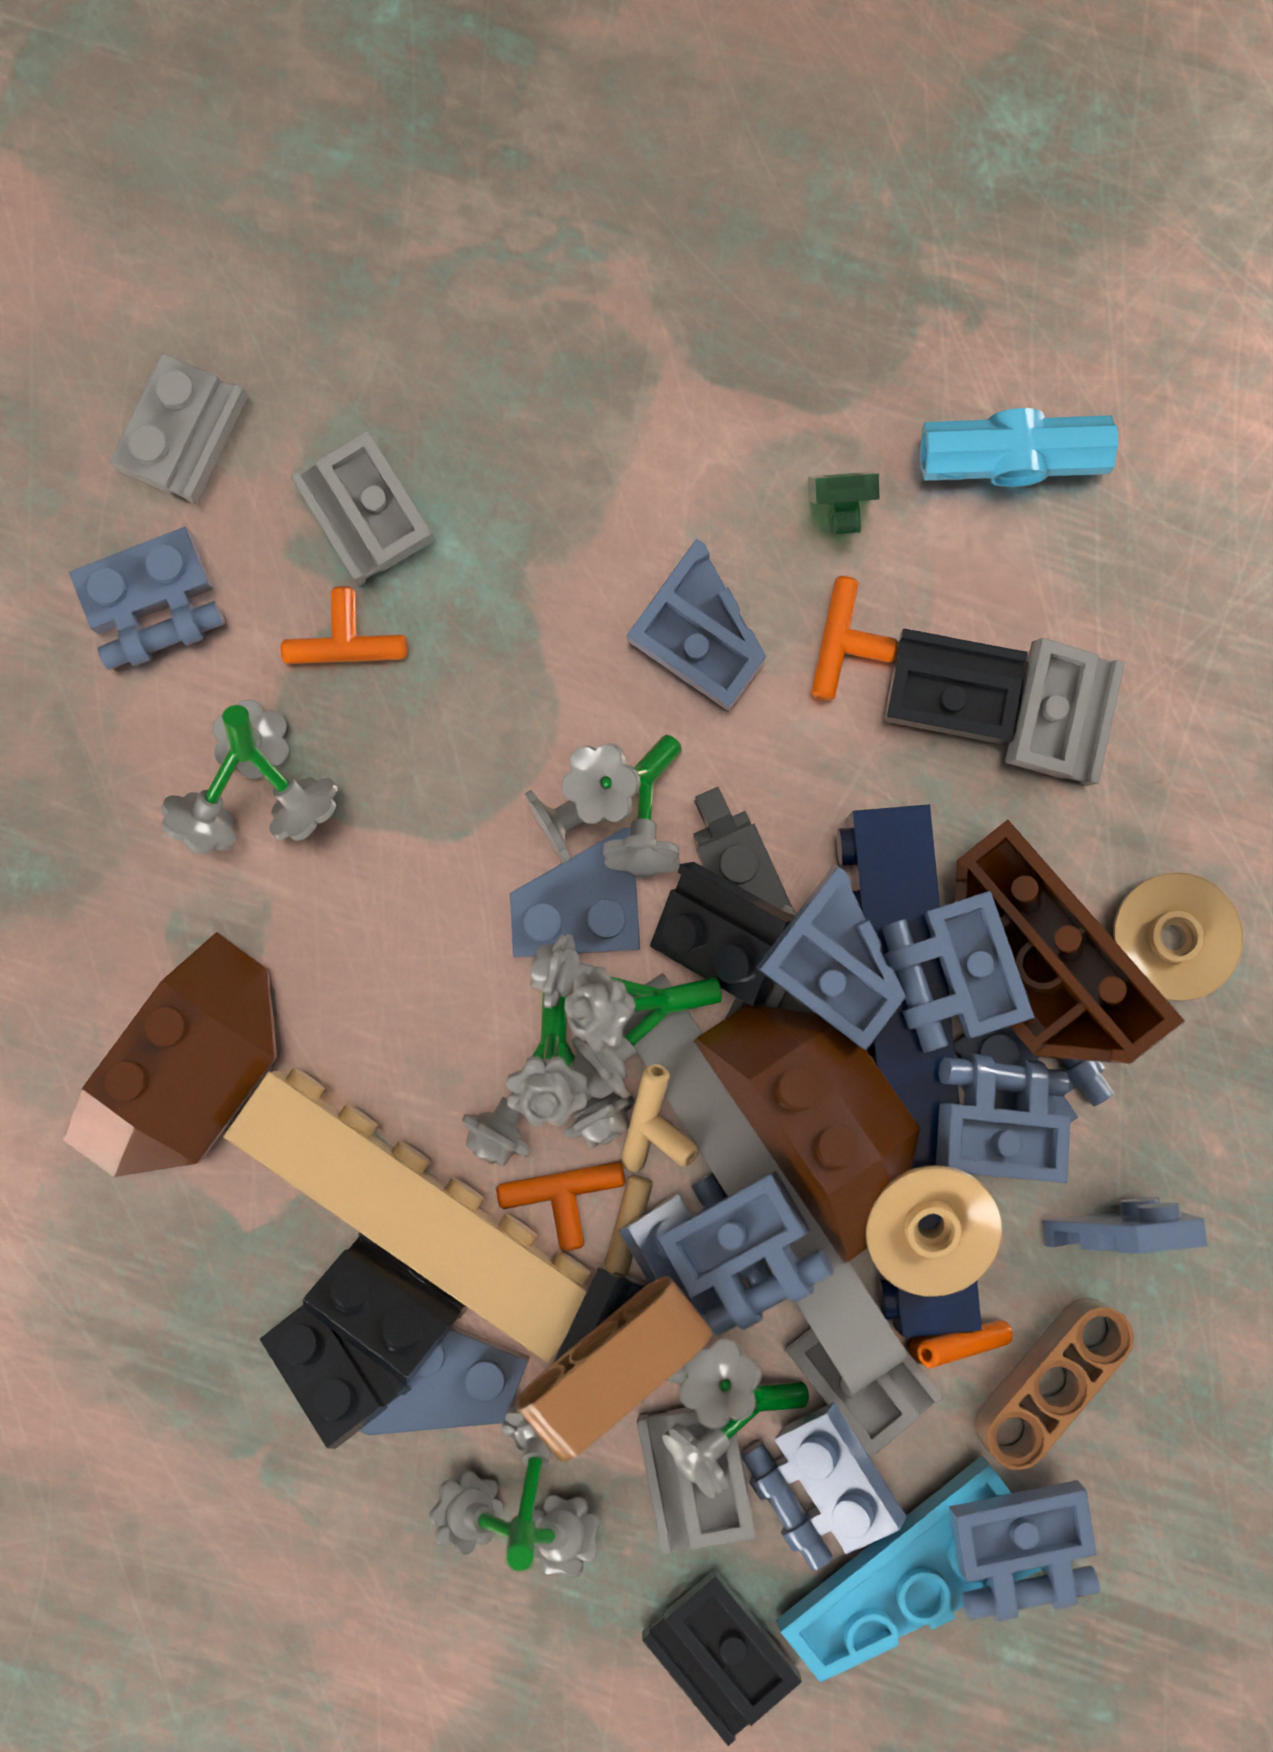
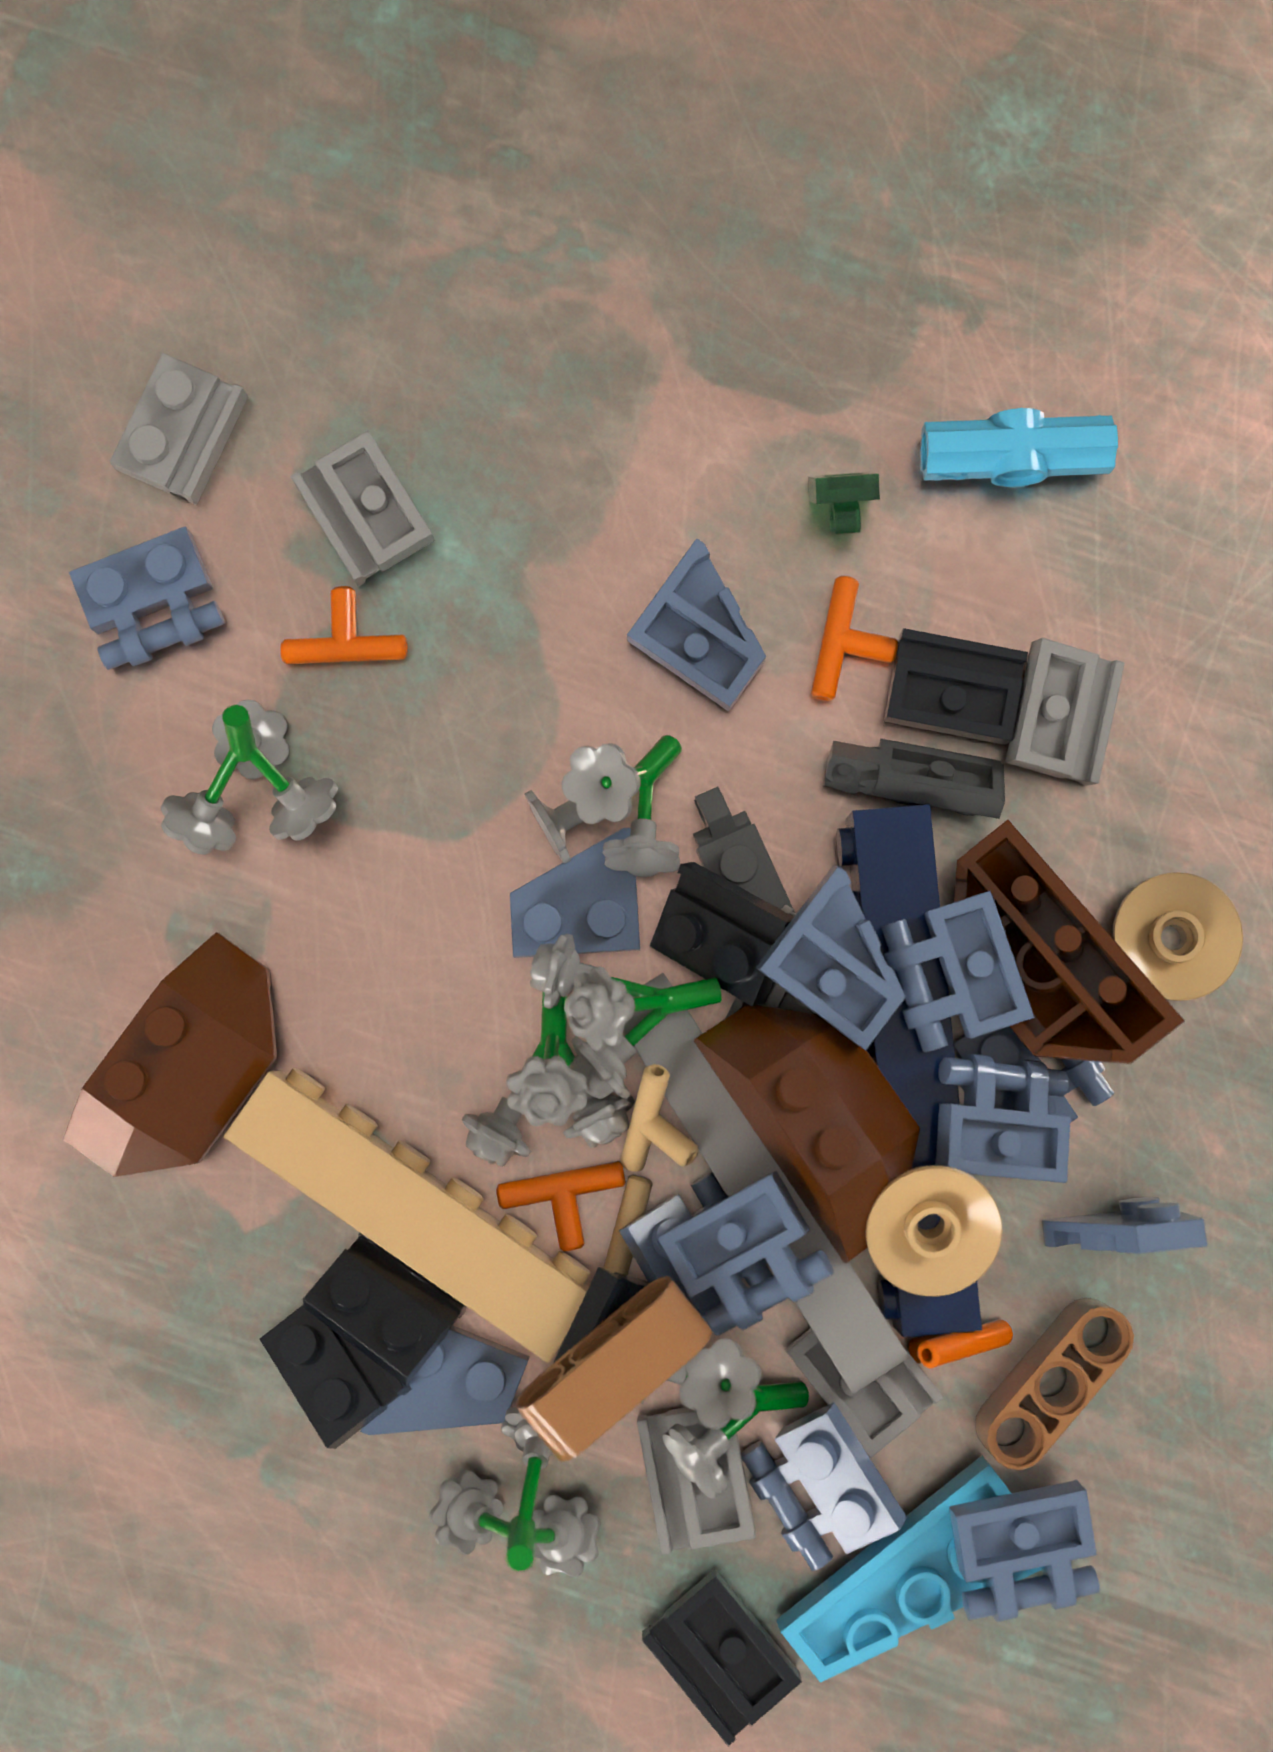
(919, 776): none -> dark grey hinge

